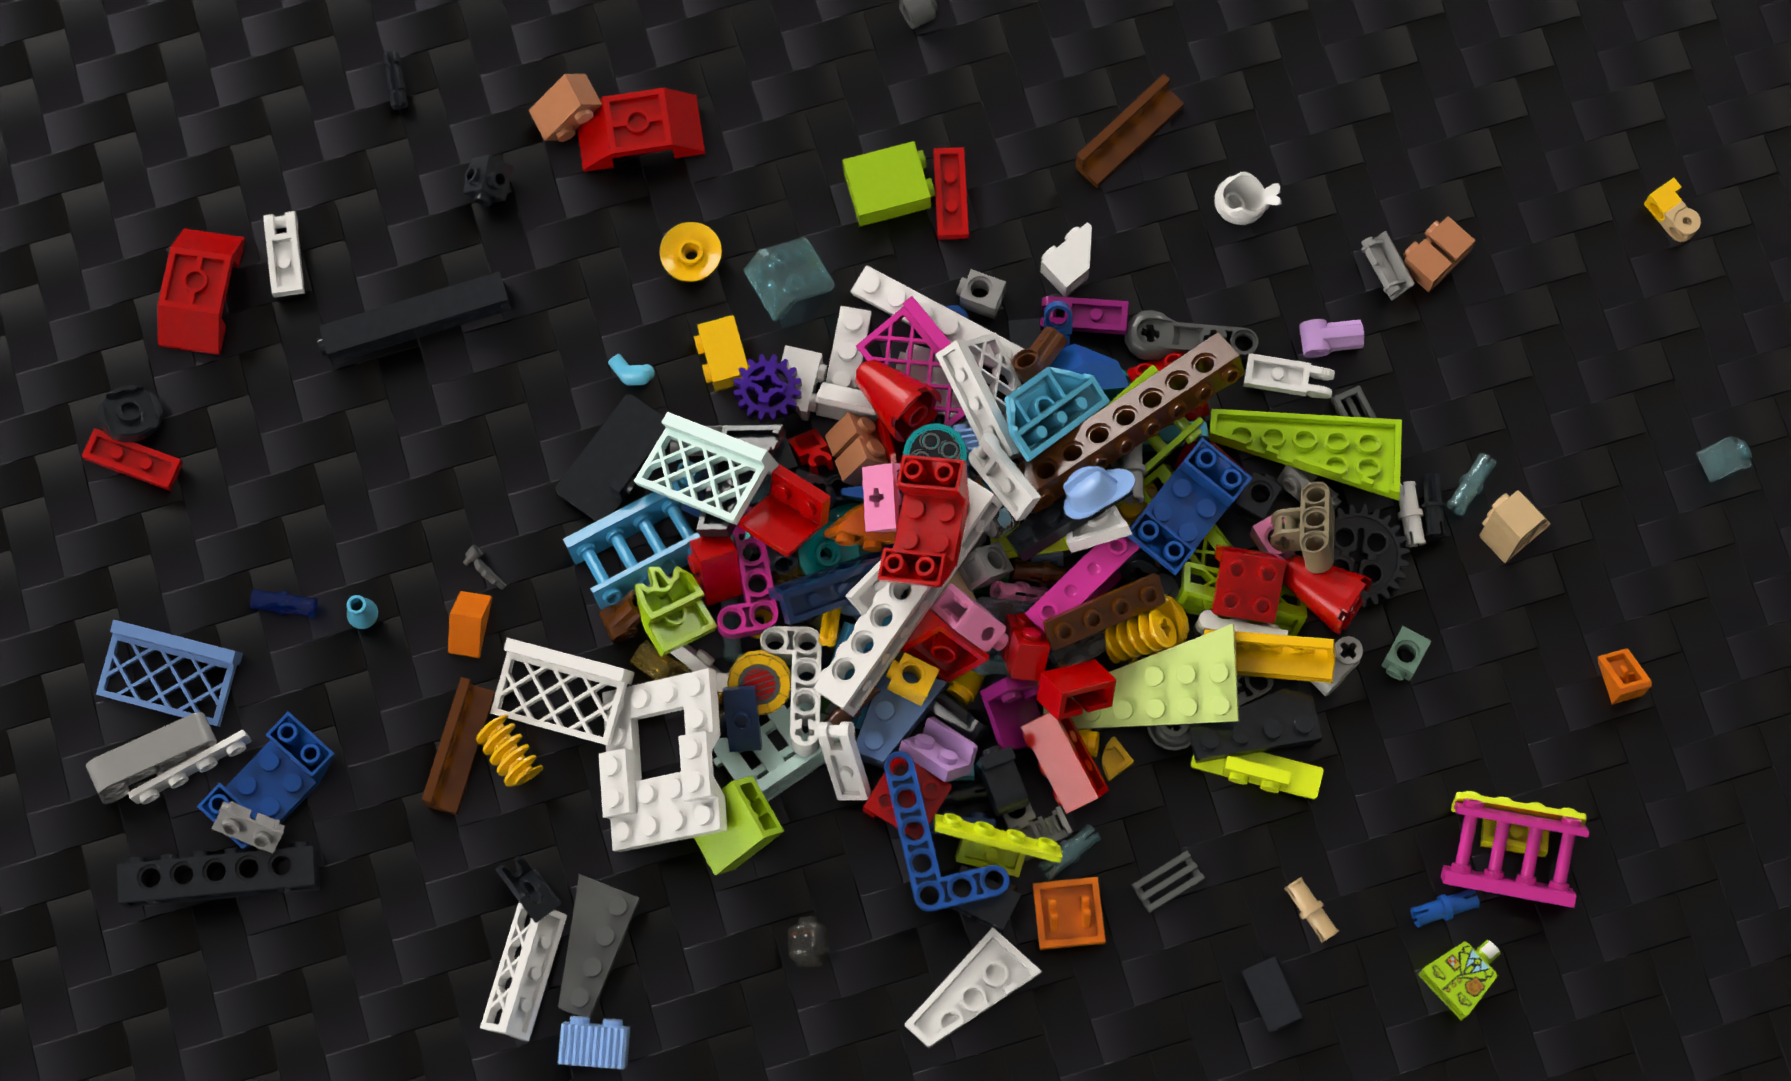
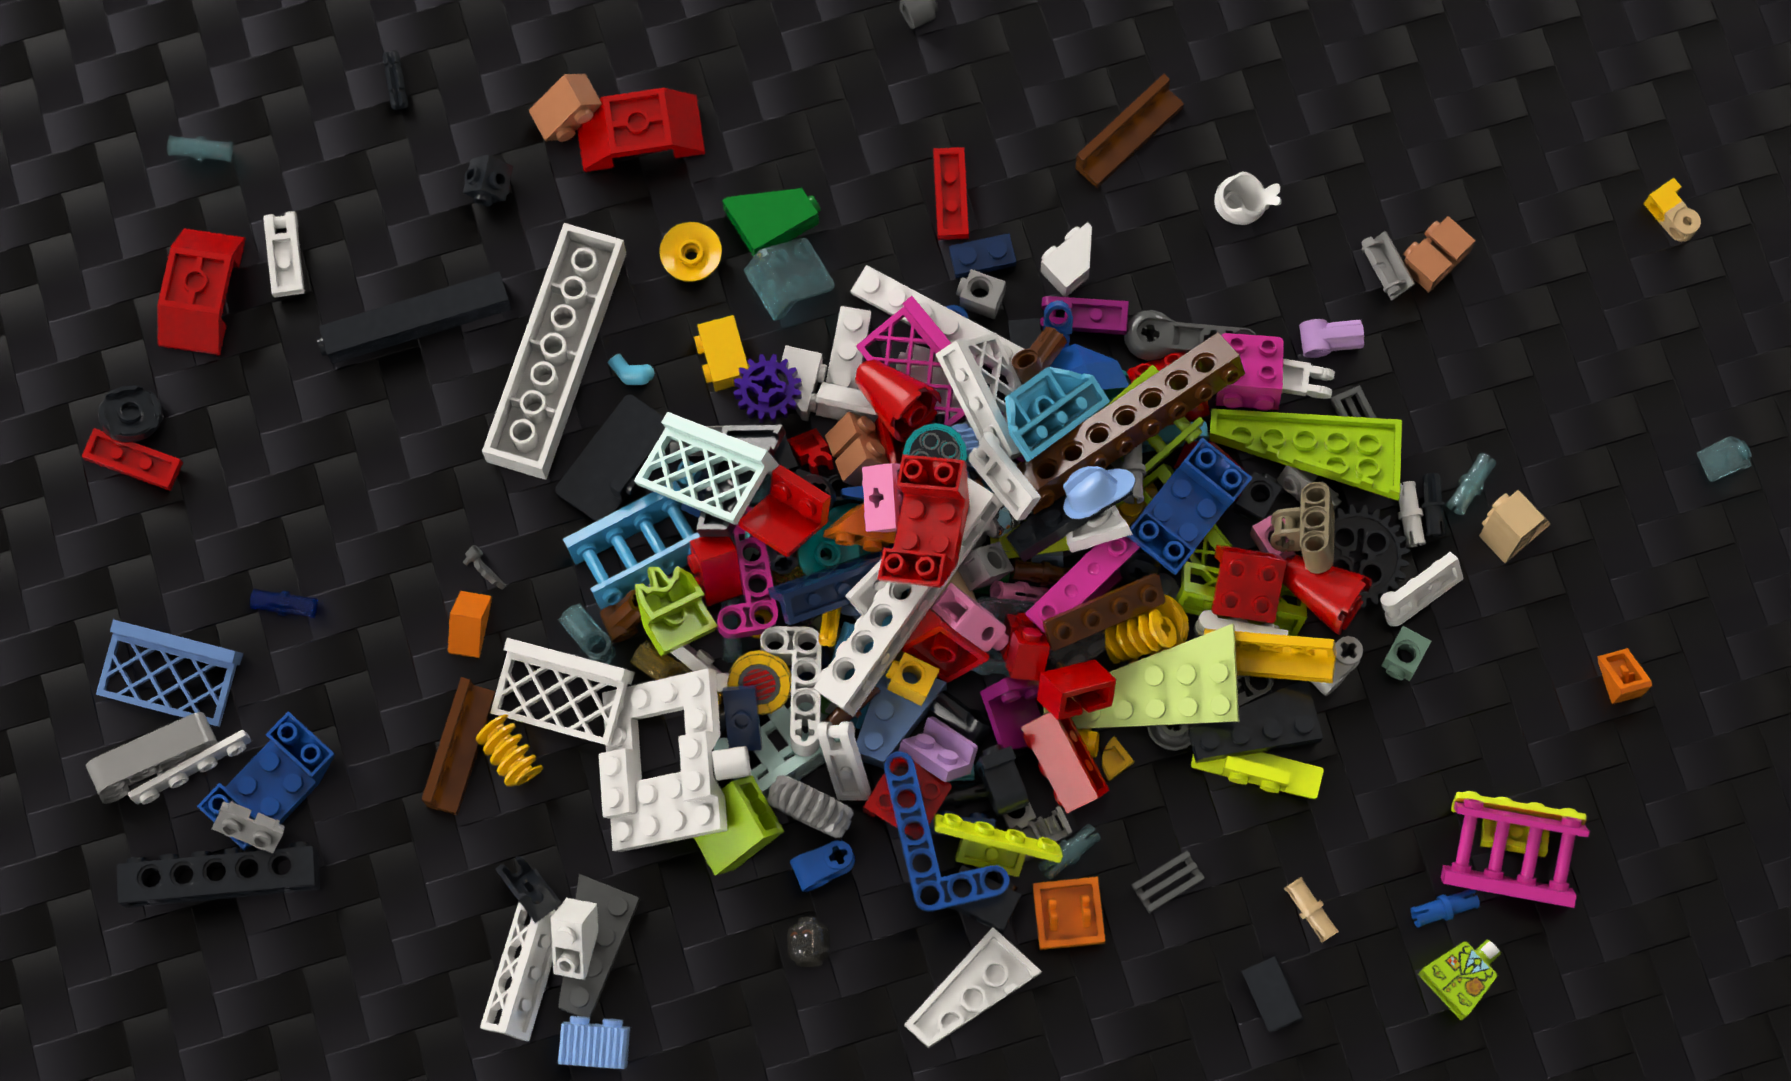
(200, 148): none -> clear light blue pin
(365, 616): medium azure cone -> none
(554, 351): none -> white brick
(573, 937): none -> white slope
(587, 633): none -> clear light blue piece
(731, 763): none -> white beam
(771, 216): none -> green slope
(809, 806): none -> light grey gear
(817, 868): none -> blue piece
(888, 183): lime brick -> none
(966, 686): yellow cone -> none
(982, 255): none -> dark blue plate
(1263, 375): none -> dark pink bracket
(1421, 590): none -> white plate

